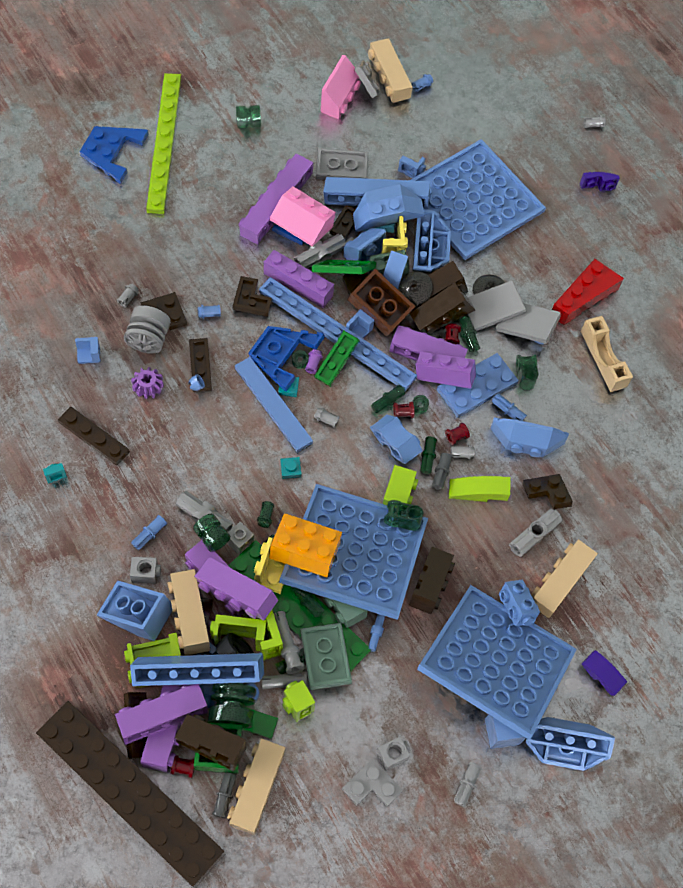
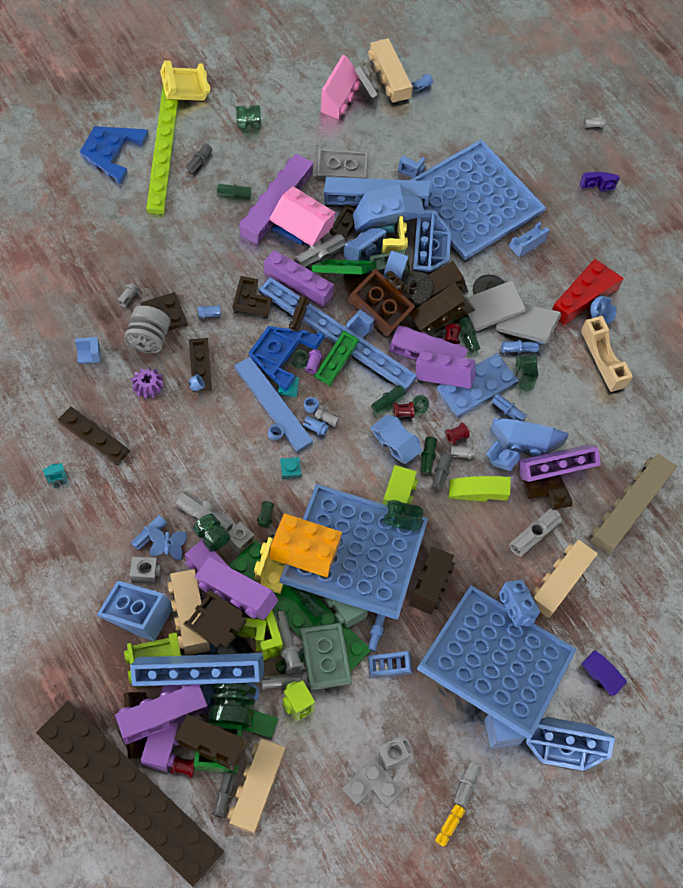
(166, 543): none -> medium blue piece
(184, 82): none -> light yellow panel
(199, 158): none -> dark grey axle
(216, 621): none -> dark brown plate
(231, 190): none -> clear green axle
(274, 429): none -> medium blue hinge
(299, 313): none -> dark brown axle
(311, 400): none -> medium blue hinge
(315, 425): none -> medium blue pin
(390, 656): none -> medium blue slope
(399, 284): none -> dark brown gear
(450, 825): none -> yellow axle
(502, 457): none -> medium blue bracket
(518, 347): none -> medium blue axle
(529, 240): none -> medium blue hinge
(559, 462): none -> medium lavender brick
(602, 307): none -> medium blue hair
(633, 503): none -> dark tan brick

